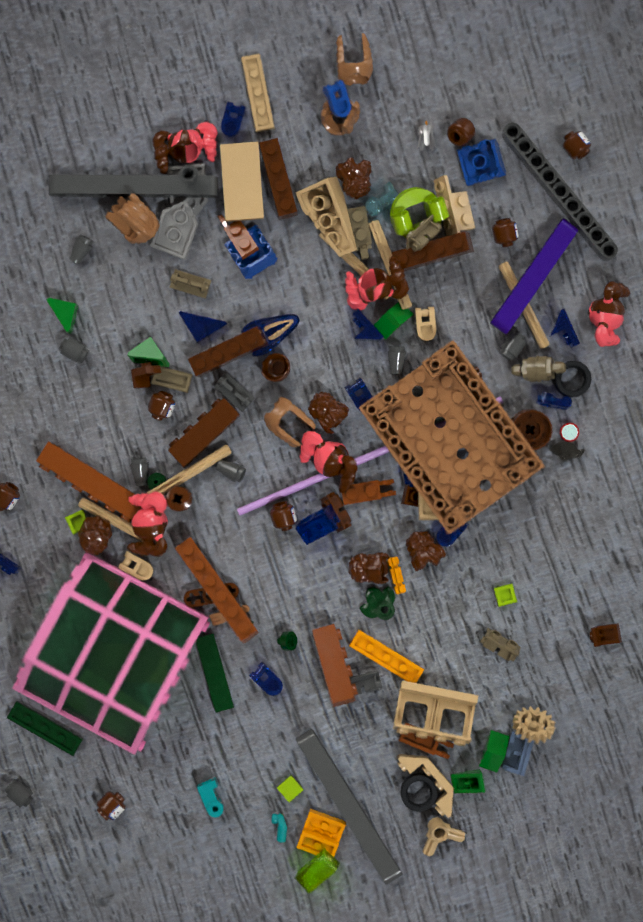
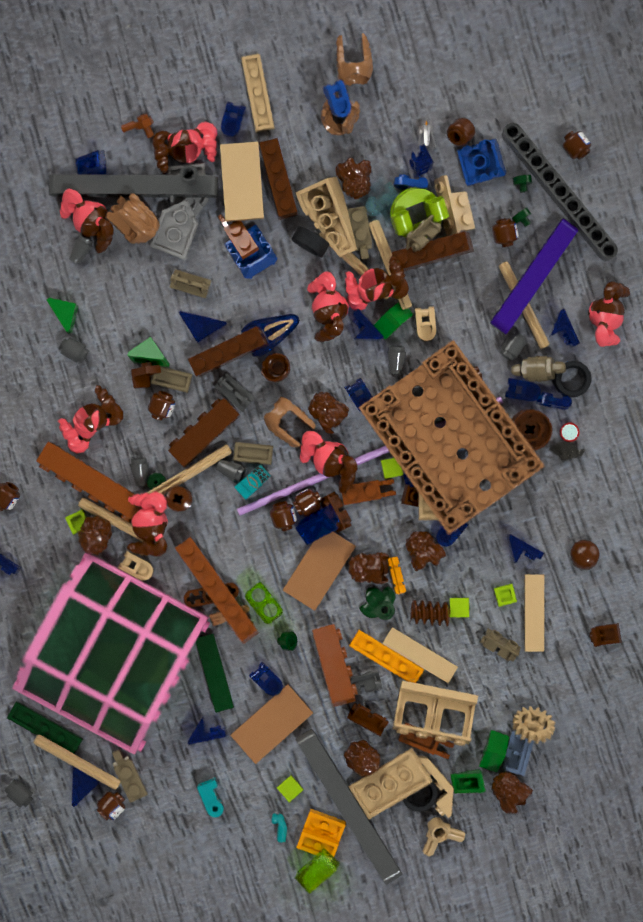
(77, 762): none -> tan axle
(82, 785): none -> clear blue tile
(88, 218): none -> hair
(90, 420): none -> hair
(92, 163): none -> clear blue slope
(129, 776): none -> dark tan hinge
(144, 122): none -> dark orange piece
(201, 734): none -> clear blue slope
(252, 482): none -> teal leg
(253, 453): none -> dark tan tile
(260, 605): none -> clear neon green piece
(271, 724): none -> medium nougat tile
(307, 502): none -> reddish brown head
(310, 241): none -> black tyre
(319, 569): none -> medium nougat tile
(326, 307): none -> hair
(362, 758): none -> reddish brown hair
(363, 717): none -> reddish brown hinge
(390, 783): none -> tan tile
(391, 468): none -> lime tile
(404, 182): none -> blue plate
(420, 655): none -> tan tile
(422, 163): none -> clear blue hinge
(429, 612): none -> reddish brown piece
(459, 607): none -> lime tile
(510, 791): none -> reddish brown hair
(518, 546): none -> clear blue slope
(522, 181): none -> dark green tile
(522, 217): none -> dark green tile
(528, 392): none -> clear blue plate
(534, 612): none -> tan tile
(584, 554): none -> reddish brown hair

